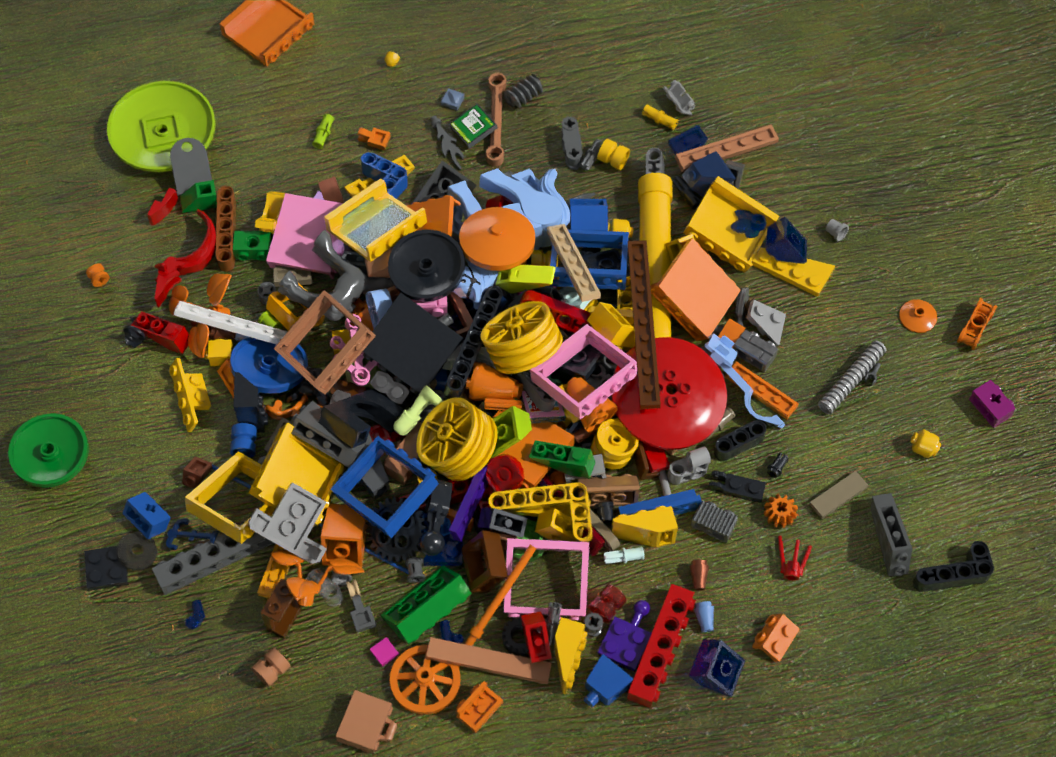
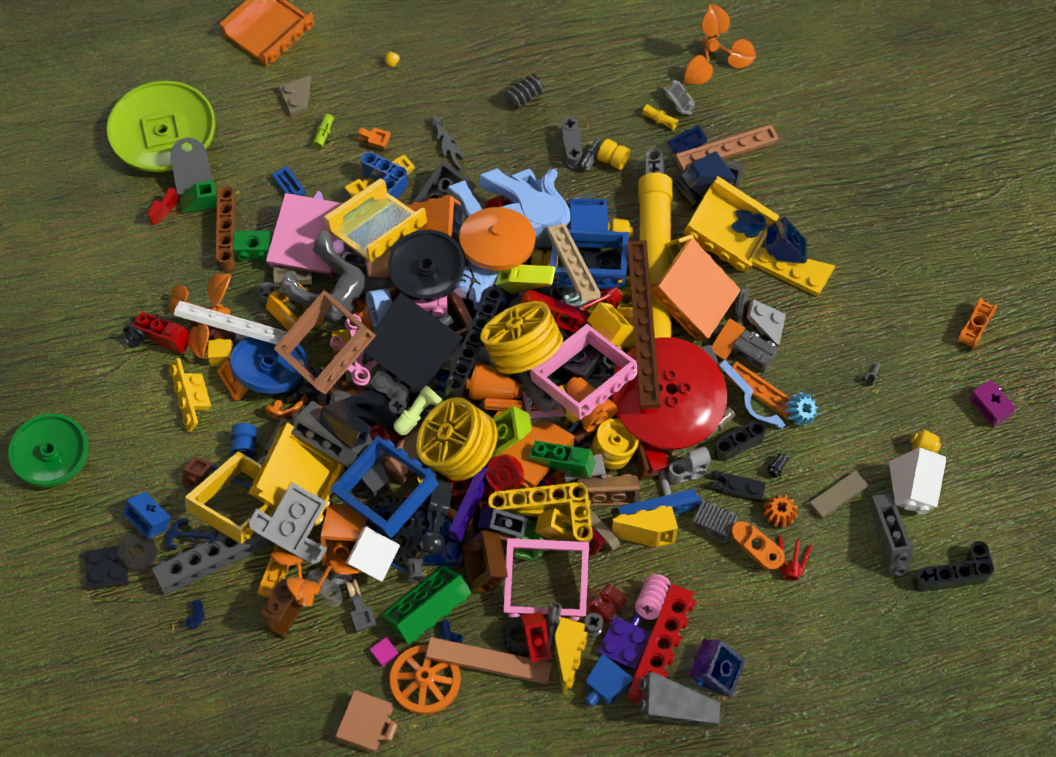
(97, 275): orange wheel -> none
(174, 267): red piece -> none
(249, 404): black slope -> none
(269, 218): yellow arch -> none
(269, 320): lime bush -> none
(272, 665): nougat wheel -> none
(280, 173): none -> blue tile
(296, 95): none -> dark tan wing
(330, 190): copper slope -> none
(372, 554): none -> white tile
(399, 401): none -> dark grey bush
(452, 99): sand blue tile -> none
(473, 125): tile -> none
(477, 631): orange bar -> none
(478, 707): orange bracket -> none
(496, 116): nougat piece -> none
(604, 511): black piece -> none
(611, 296): none -> red plant
(624, 555): light aqua axle -> none
(652, 596): none -> bright pink piece
(675, 703): none -> dark grey slope
(699, 573): copper cone -> none
(705, 614): medium blue cone -> none
(713, 23): none -> orange plant
(721, 349): light blue piece -> none
(744, 534): none -> orange piece
(776, 636): orange bracket -> none
(801, 409): none -> medium azure gear
(837, 229): light grey piece -> none
(852, 377): light grey piece -> none
(917, 480): none -> white slope
(918, 322): orange dish -> none

